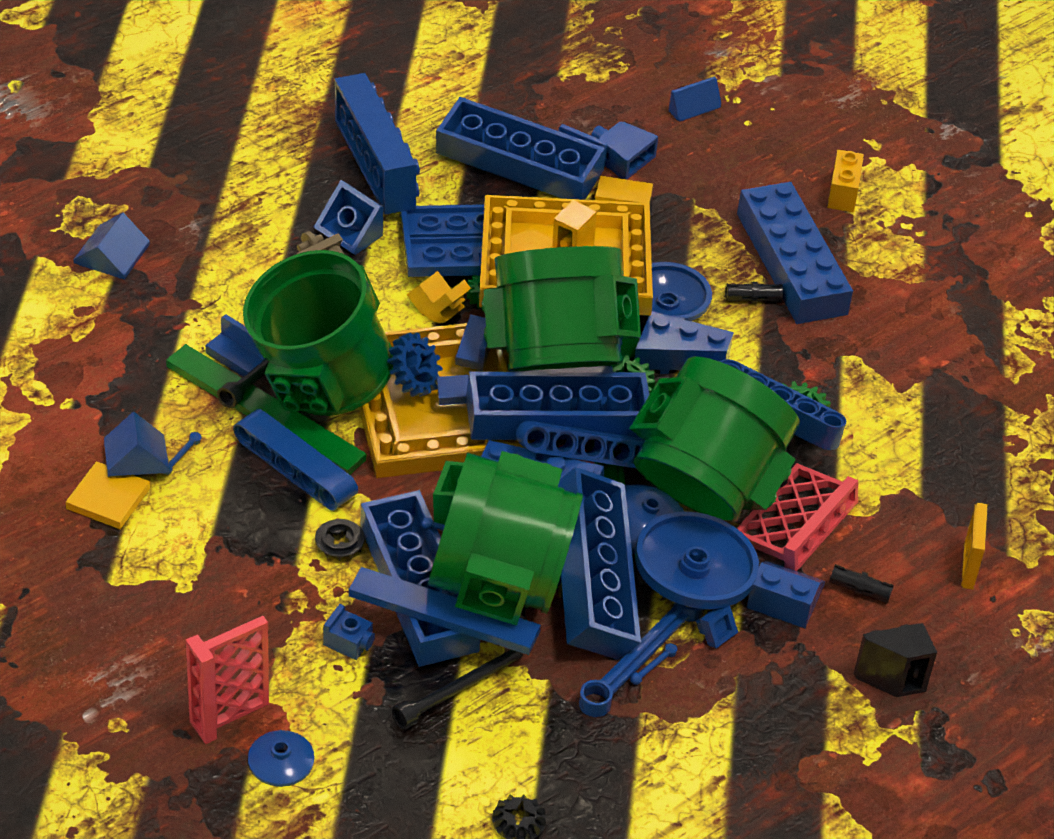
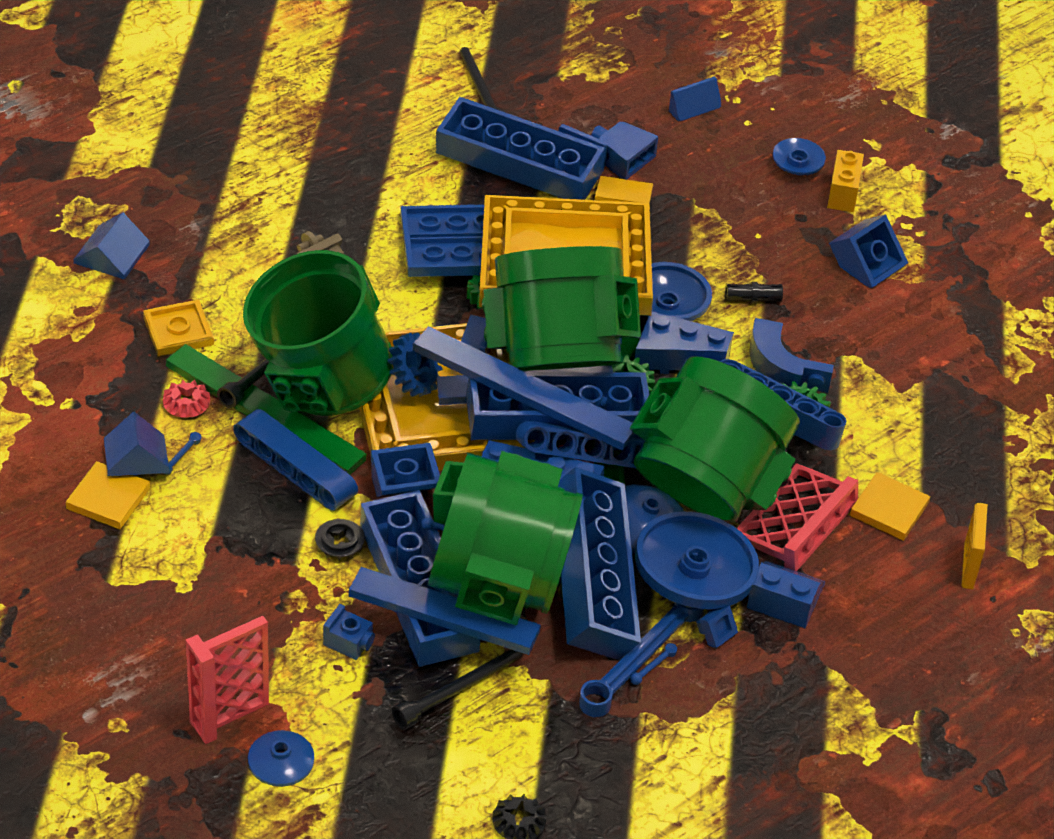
(178, 325): none -> yellow tile
(186, 407): none -> coral gear
(234, 347): blue panel -> none
(353, 217): blue slope -> none
(376, 143): blue brick -> none
(404, 469): none -> blue slope
(437, 299): yellow brick -> none
(477, 78): none -> black piece
(524, 387): none -> blue tile
(574, 226): yellow brick -> none
(775, 362): none -> blue arch
(794, 252): blue brick -> none
(799, 156): none -> blue dish
(861, 583): black pin -> none
(869, 251): none -> blue slope
(890, 506): none -> yellow tile
(896, 659): black slope -> none

